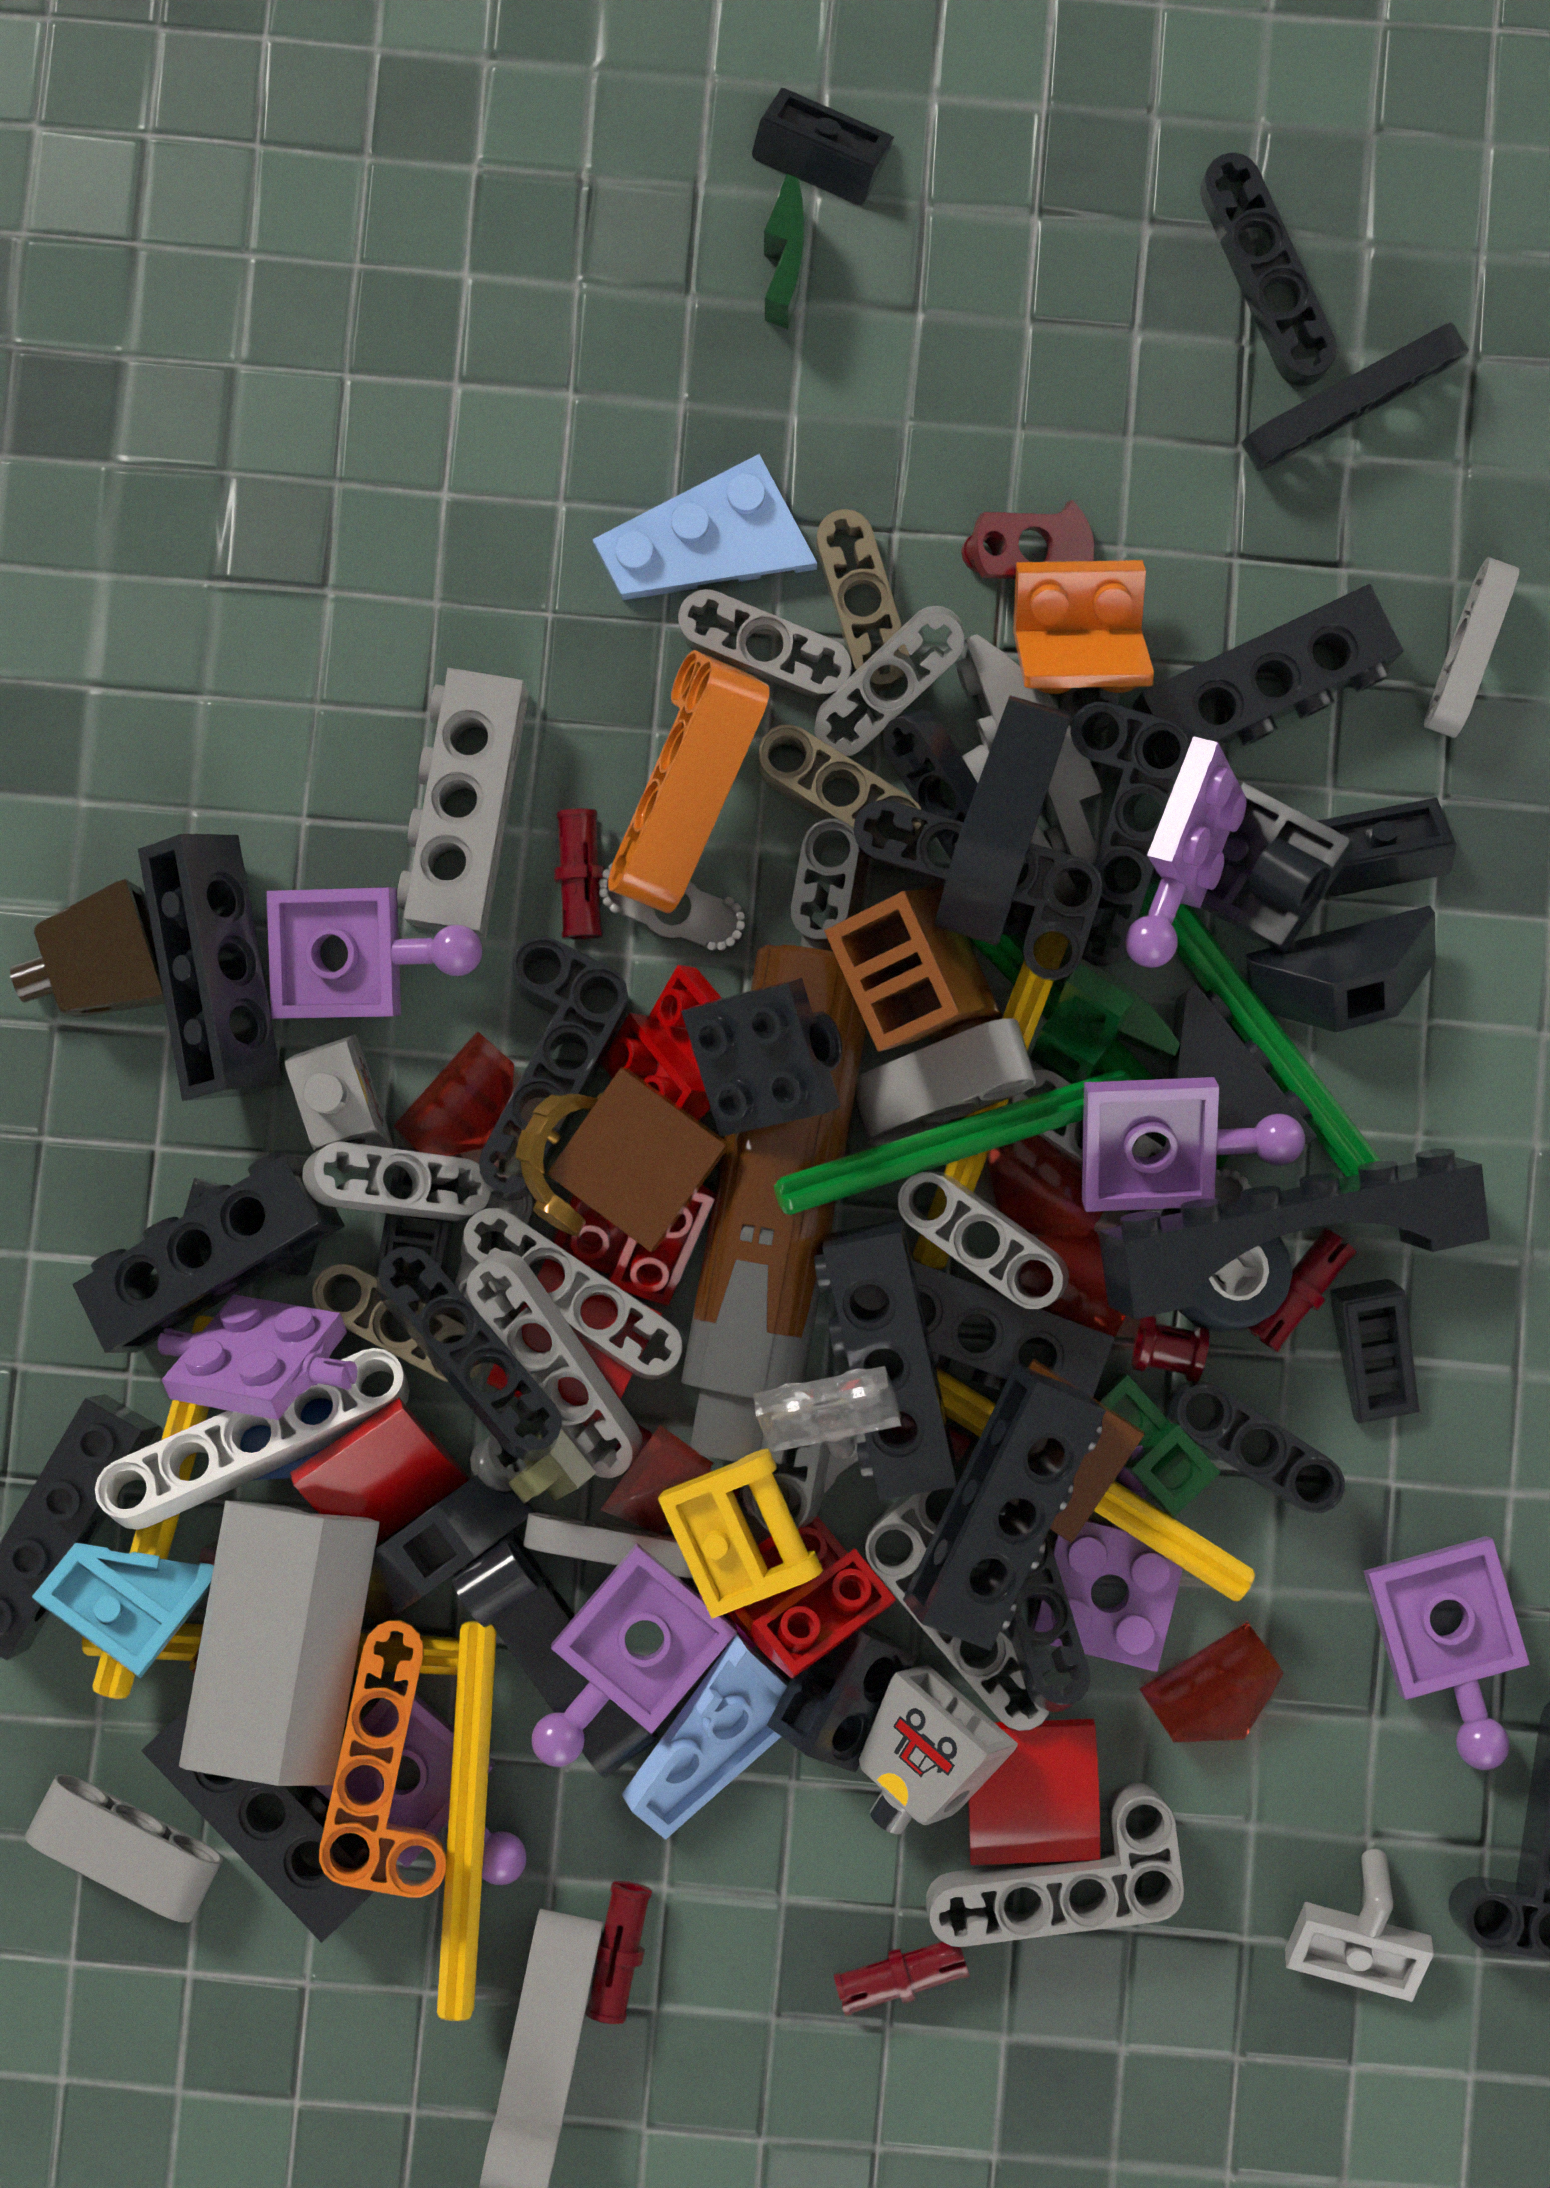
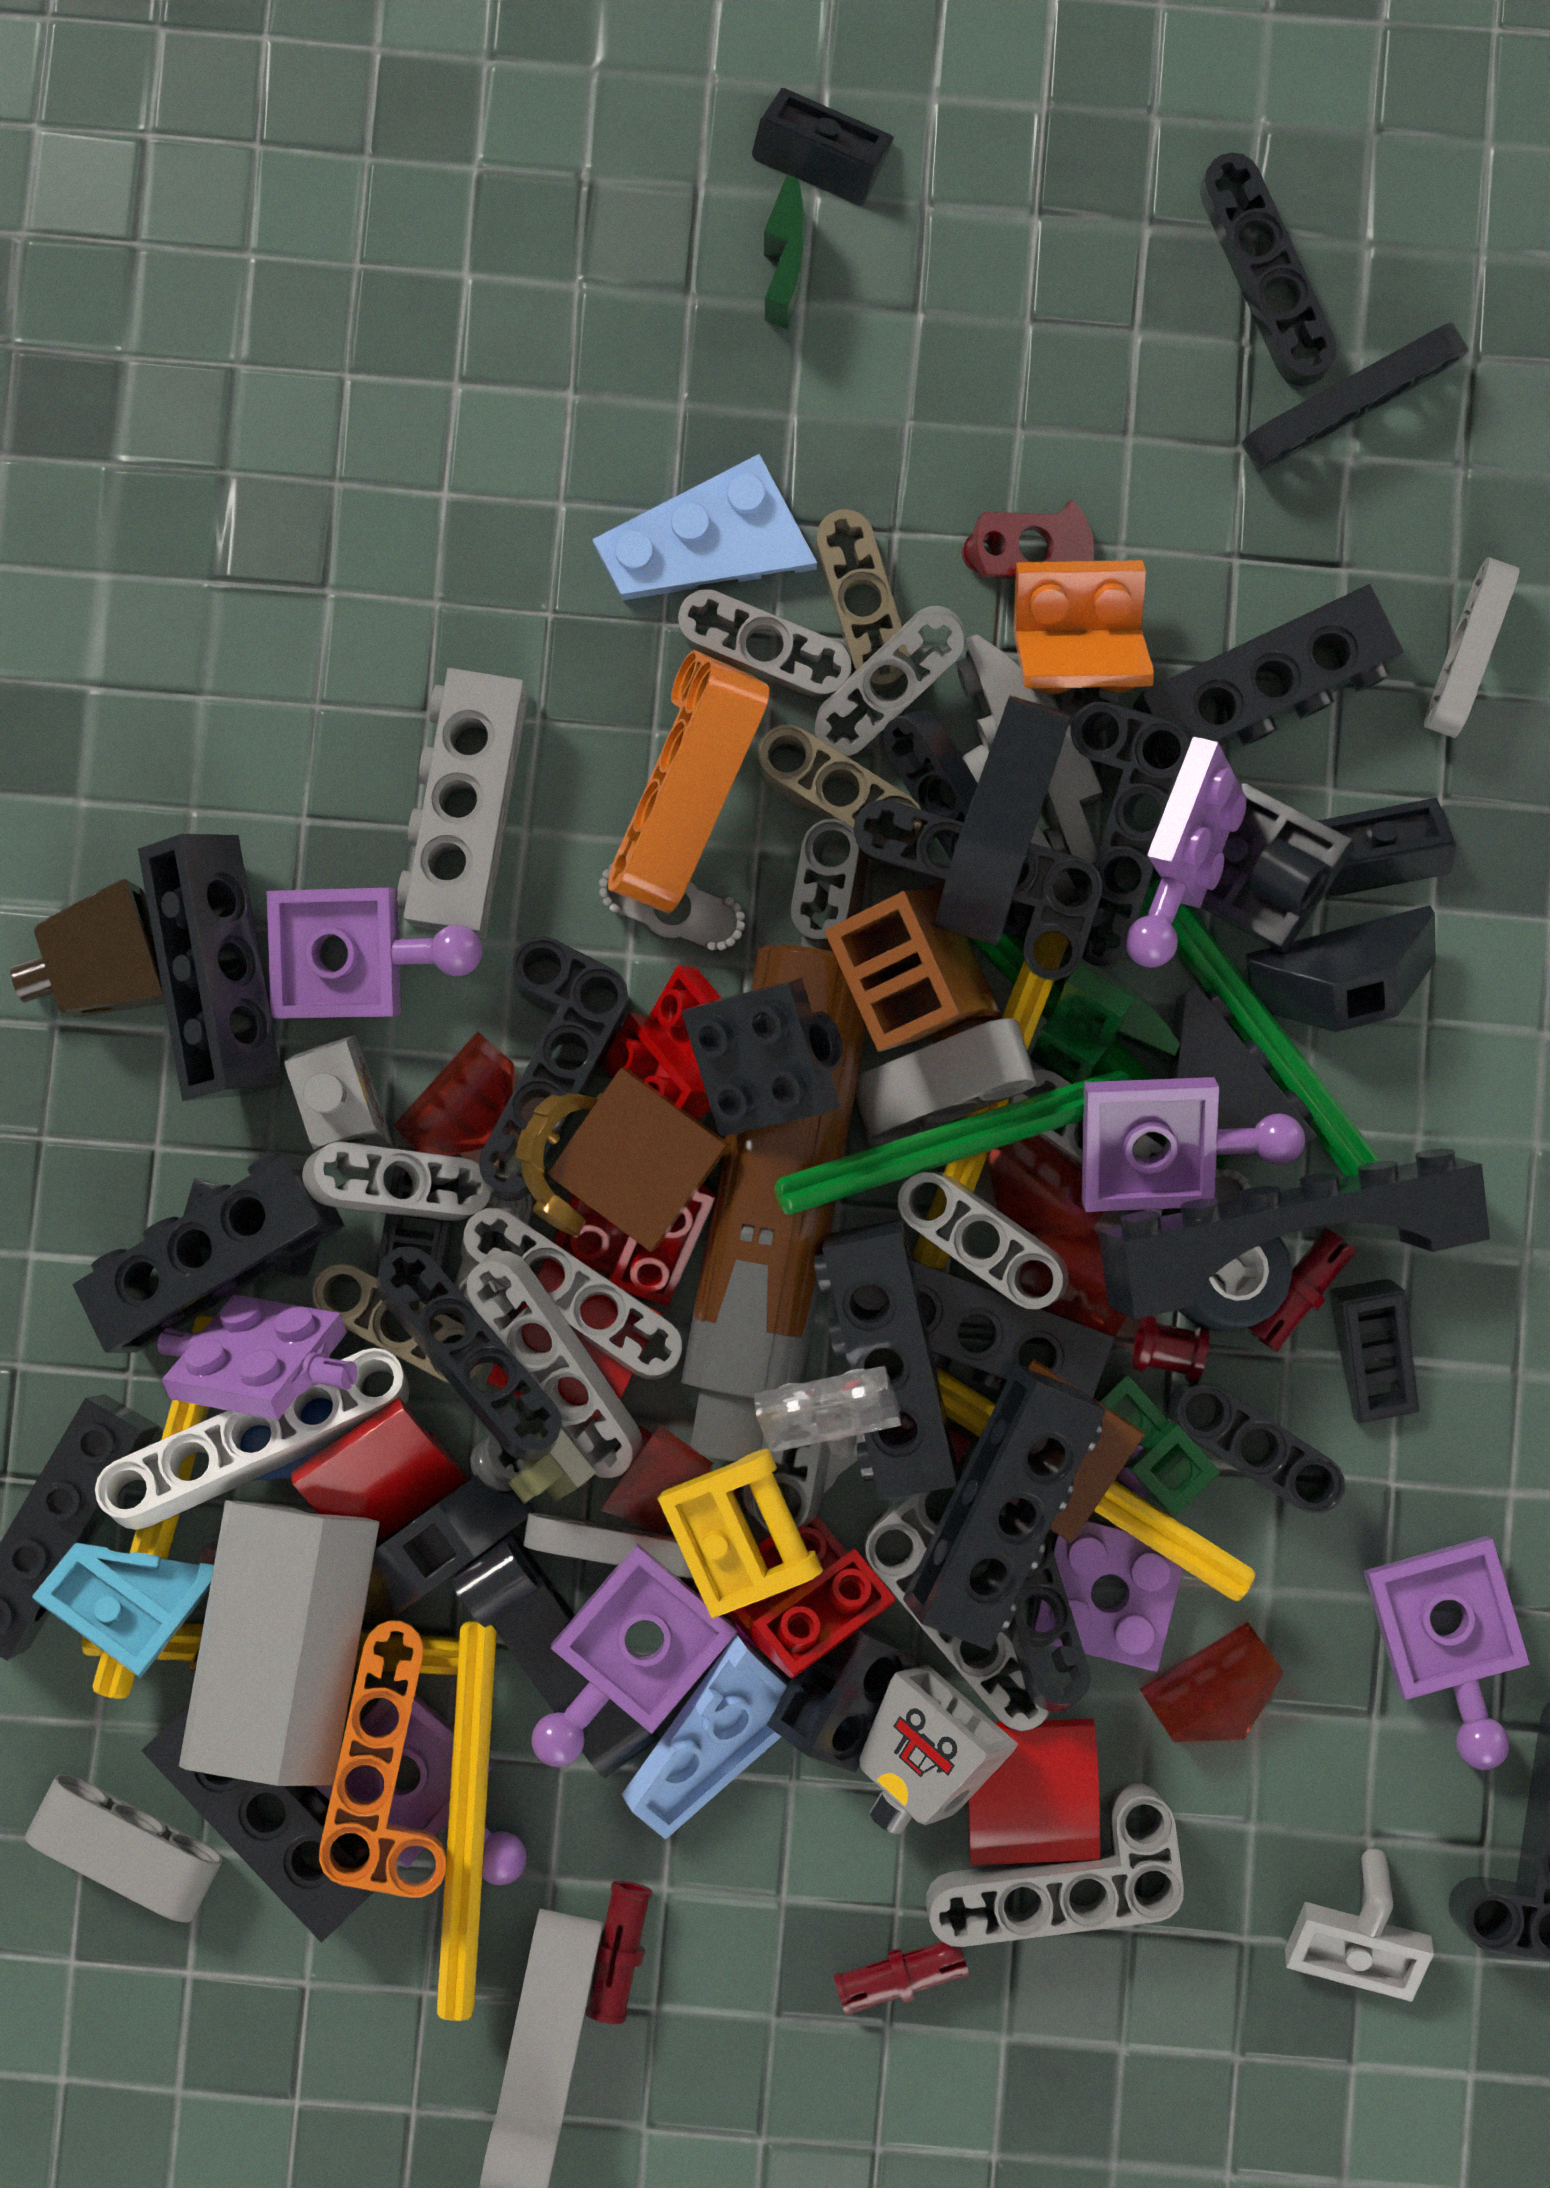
(579, 874): dark red pin -> none

